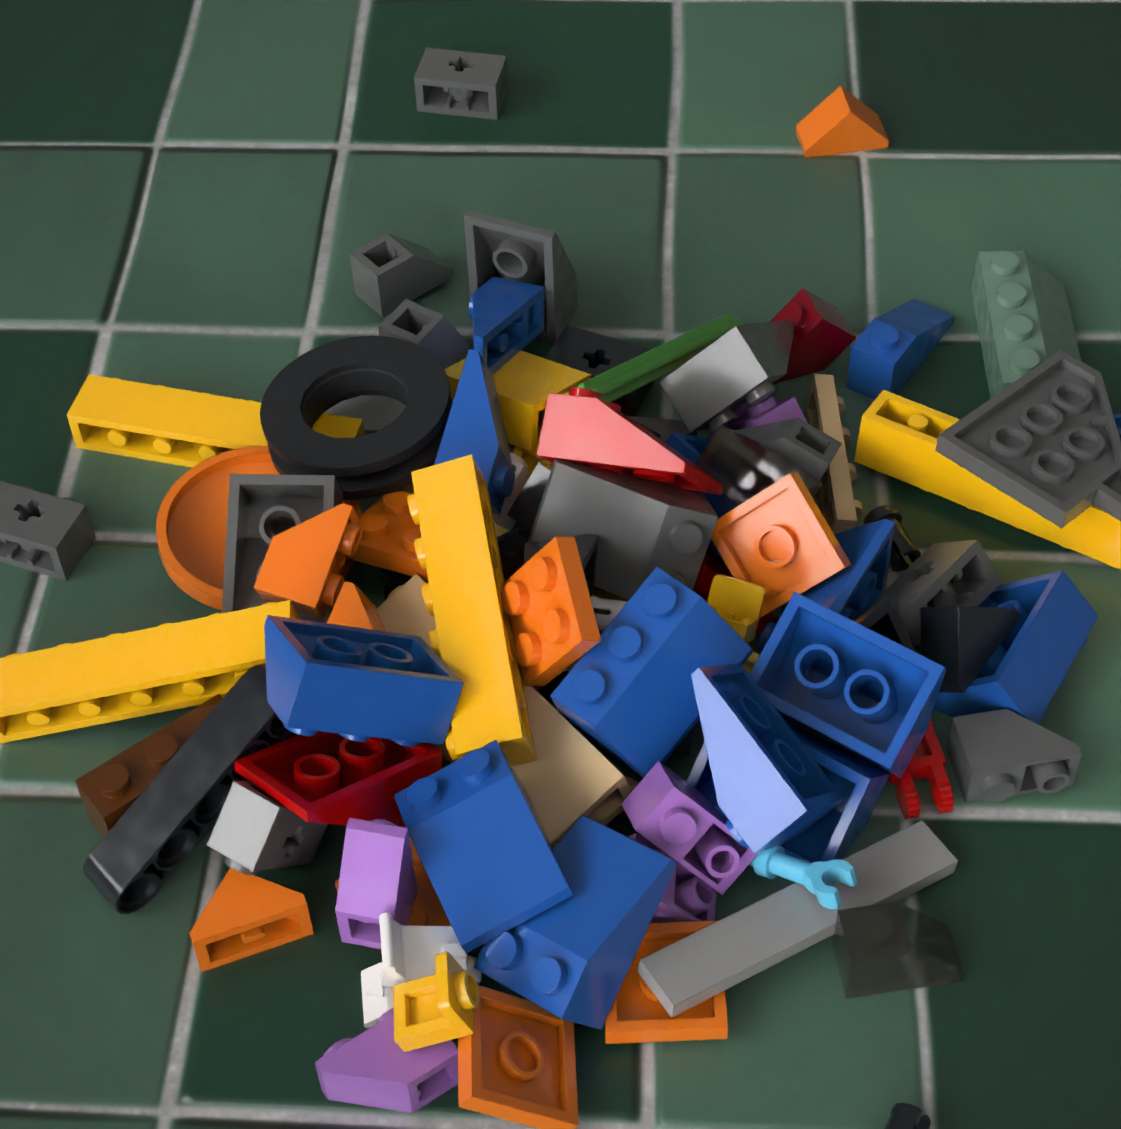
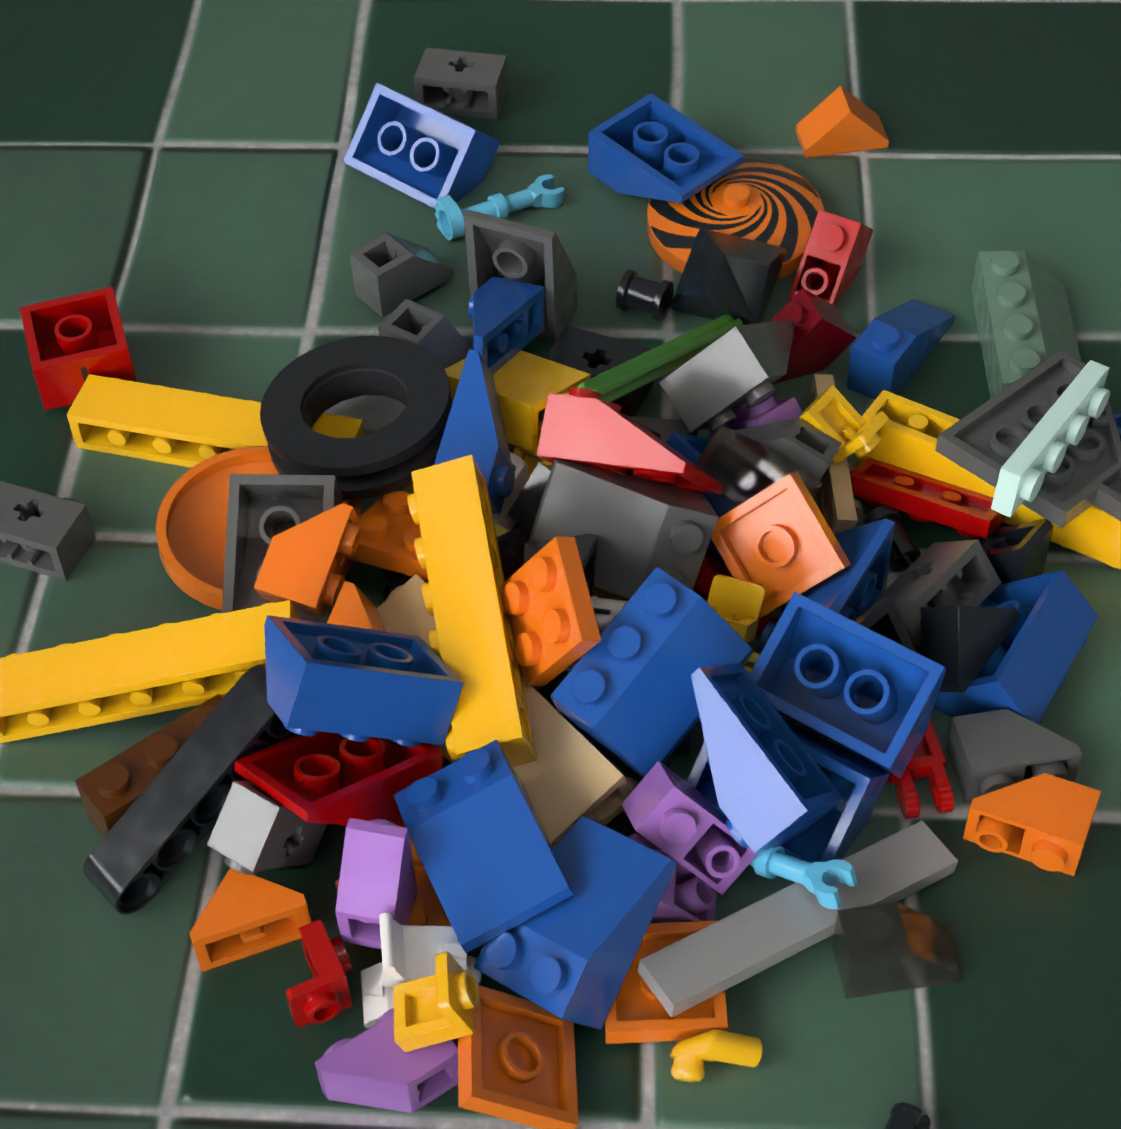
(75, 339): none -> red brick
(328, 991): none -> red bracket
(419, 148): none -> blue slope
(538, 195): none -> medium azure piece
(644, 295): none -> black bush
(657, 153): none -> blue slope
(713, 1046): none -> yellow arm
(728, 277): none -> black slope
(749, 202): none -> dish
(831, 257): none -> red slope
(840, 420): none -> yellow bracket
(925, 498): none -> red plate
(1018, 549): none -> black slope
(1035, 821): none -> orange slope
(1048, 441): none -> light aqua plate

